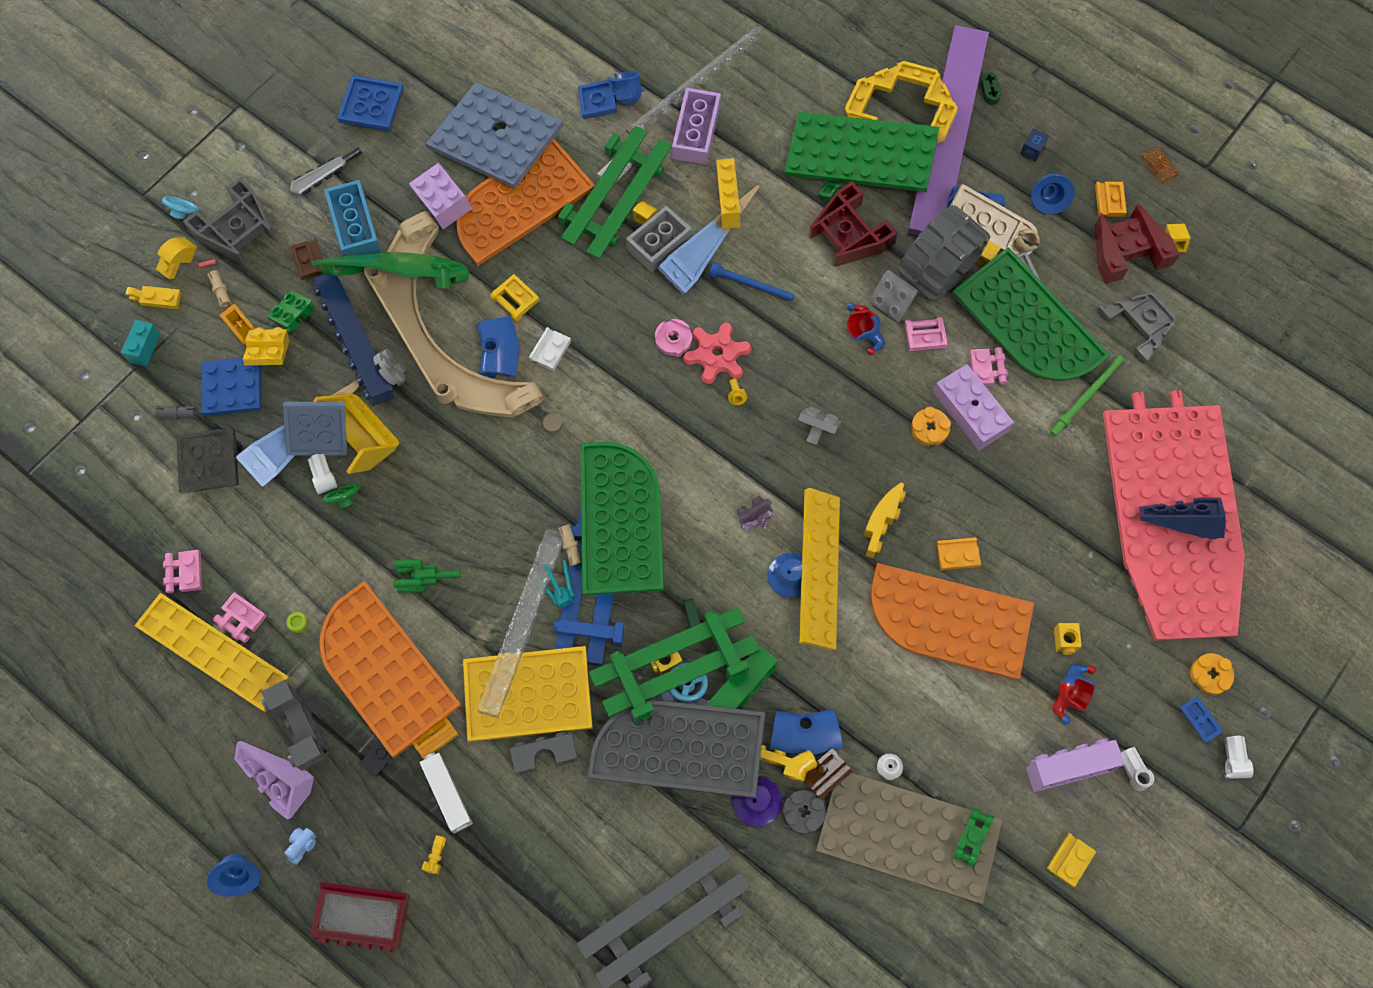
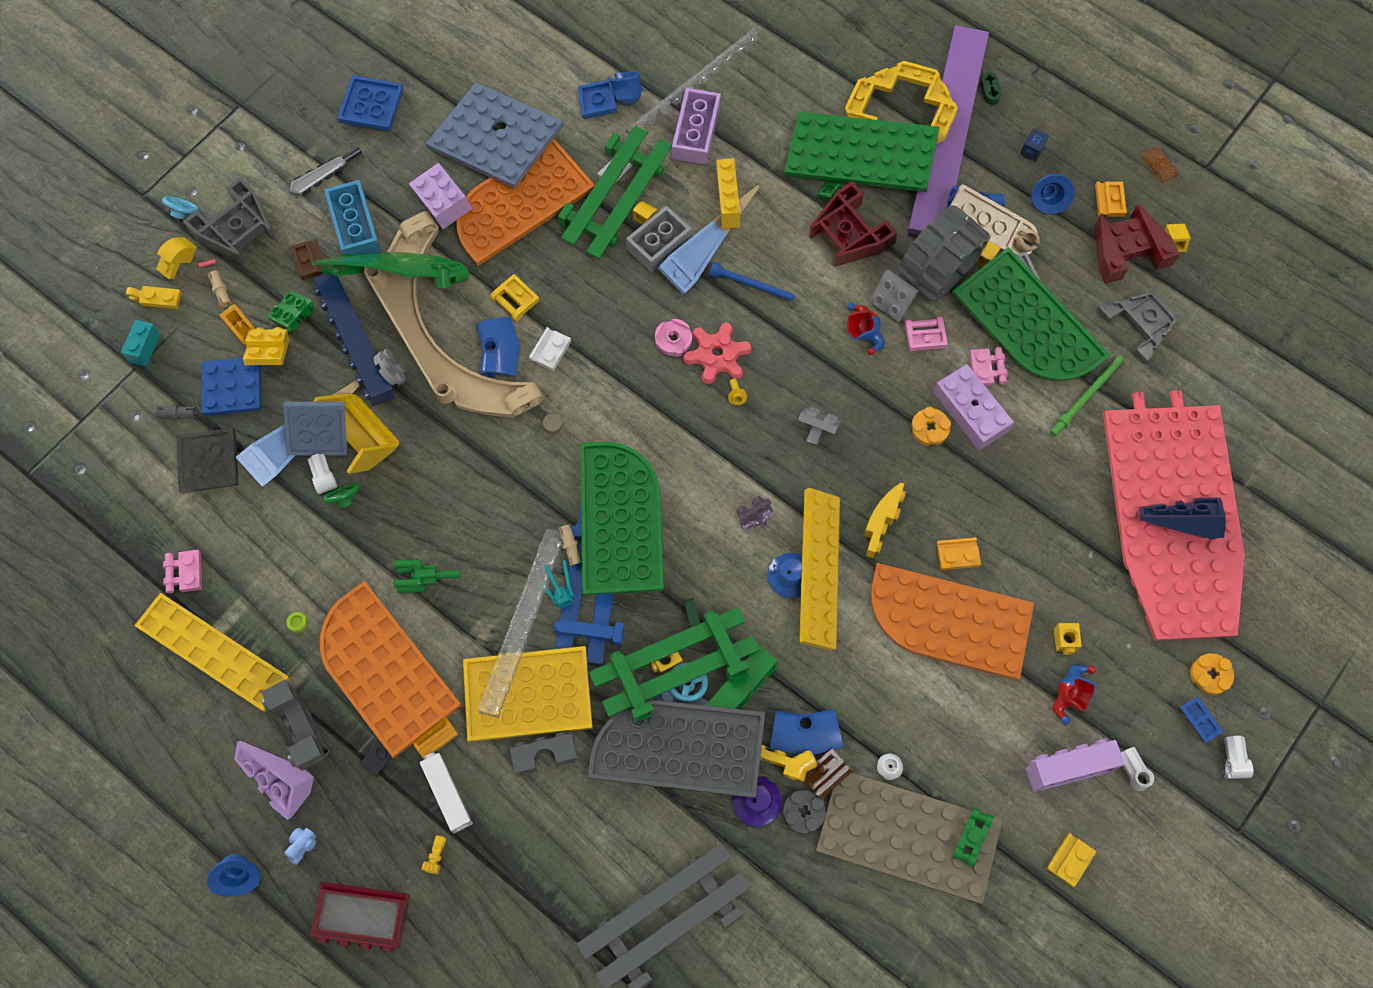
(243, 612): bright pink plate -> none

